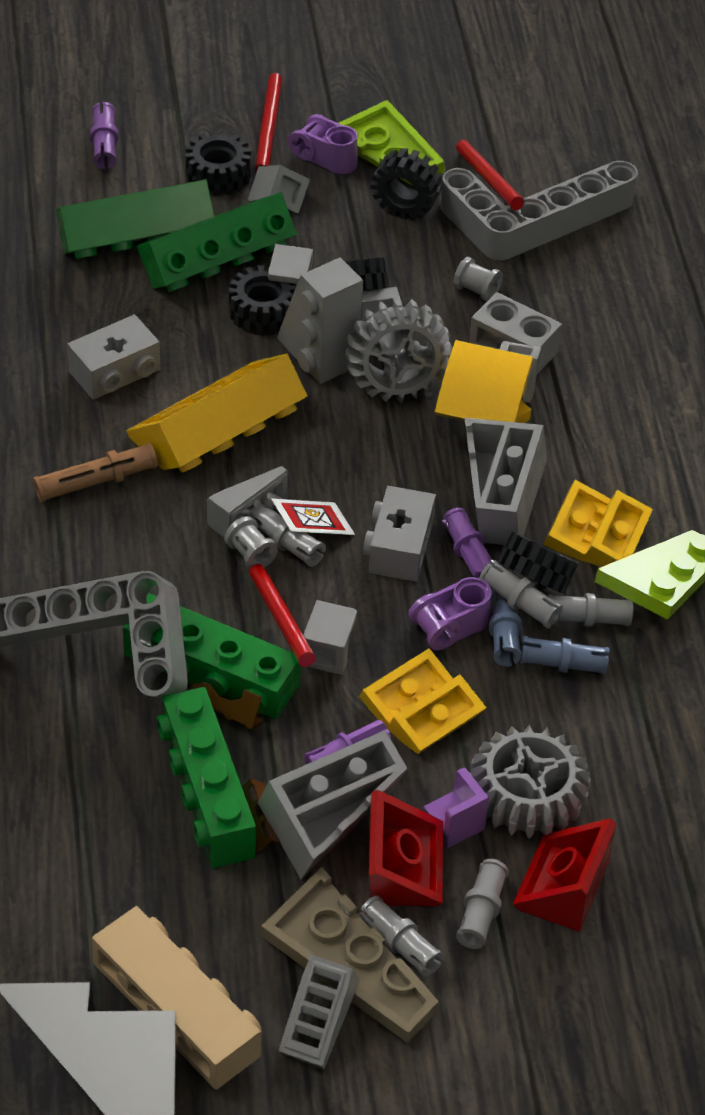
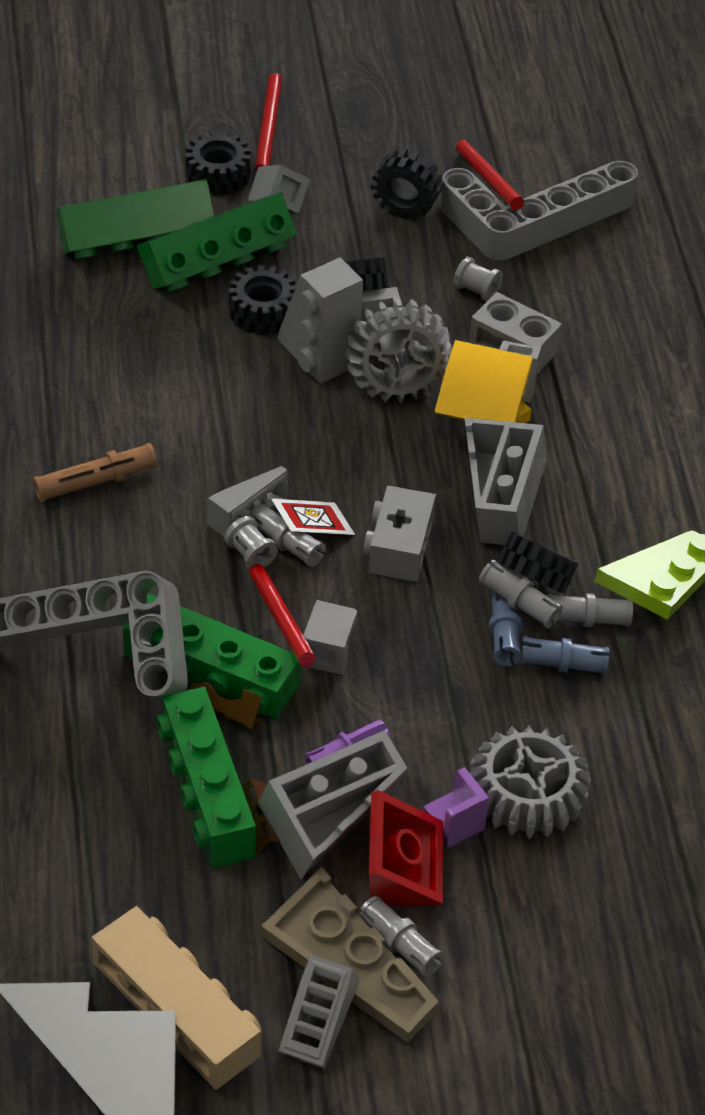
(104, 135): medium lavender pin -> none
(113, 356): light grey brick -> none
(221, 412): yellow slope -> none
(289, 263): light grey panel -> none
(330, 144): medium lavender piece -> none
(384, 130): lime wing -> none
(422, 702): yellow slope -> none
(453, 612): medium lavender piece -> none
(467, 541): medium lavender axle -> none
(482, 904): light grey pin -> none
(567, 873): red slope -> none
(597, 527): yellow slope -> none

